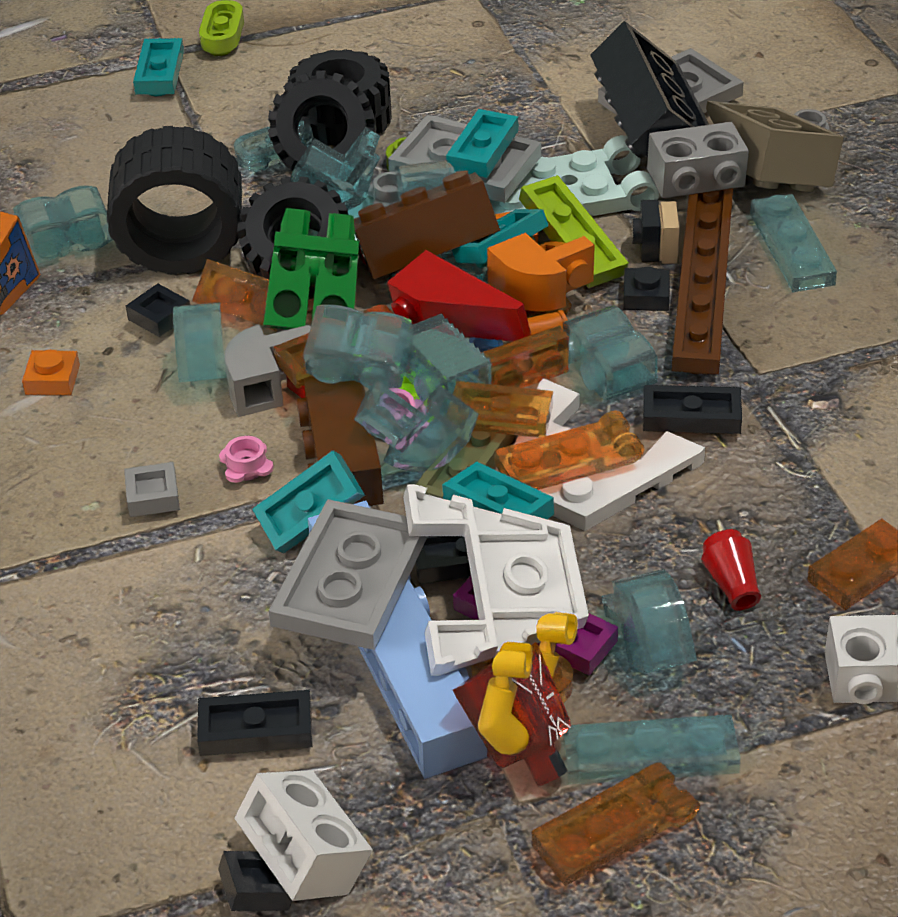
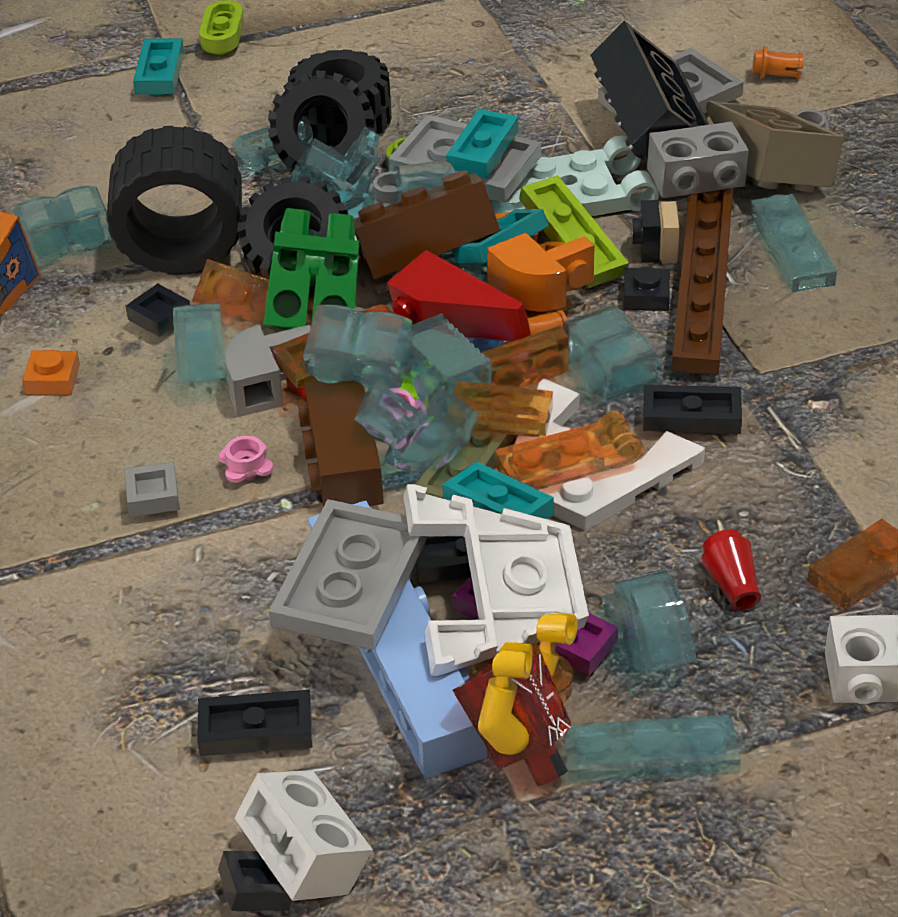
(287, 510): teal plate -> none
(613, 823): clear orange plate -> none
(777, 63): none -> orange pin

